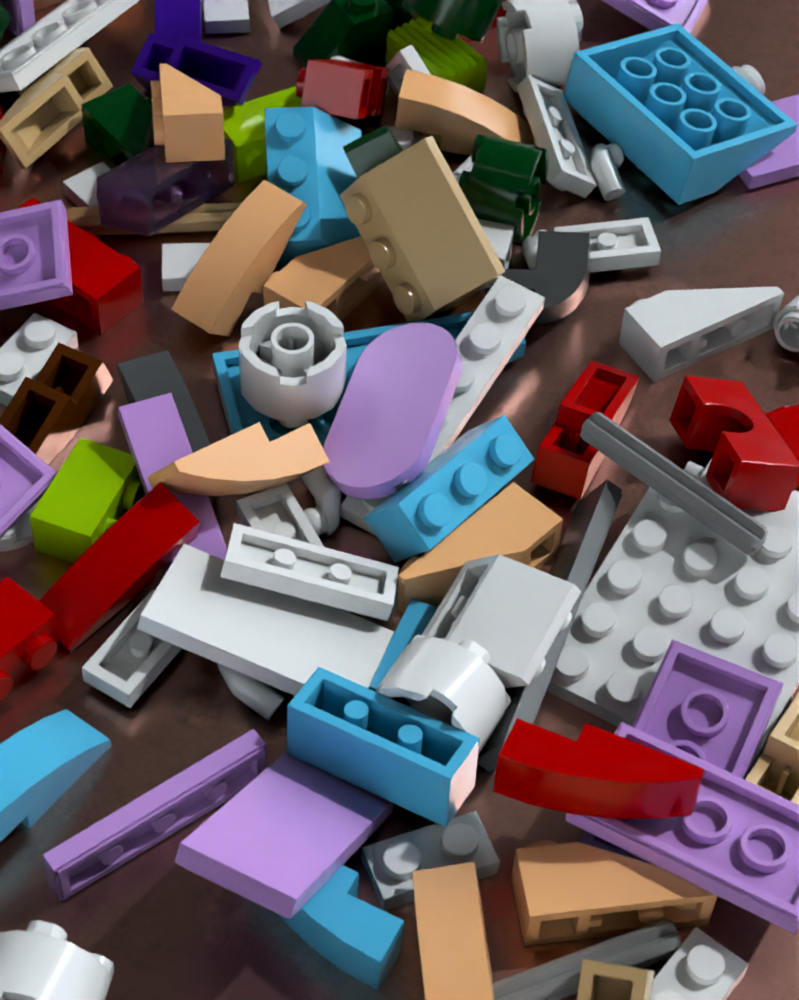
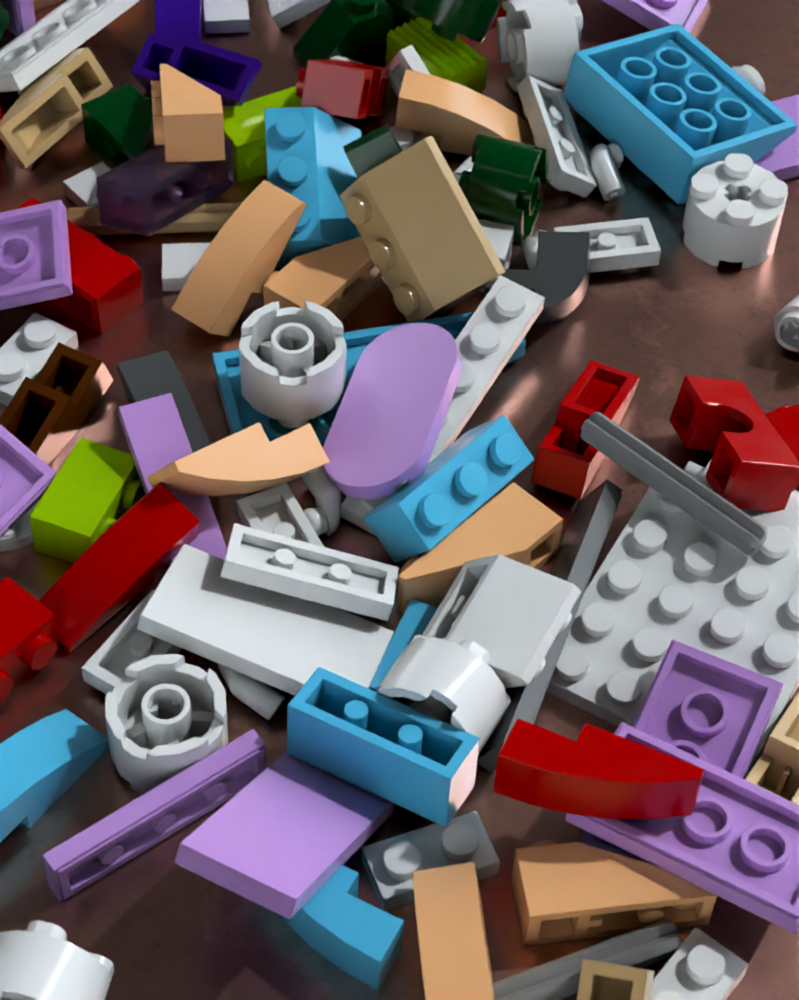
(164, 719): none -> white brick
(694, 324): white slope -> none
(734, 212): none -> white brick

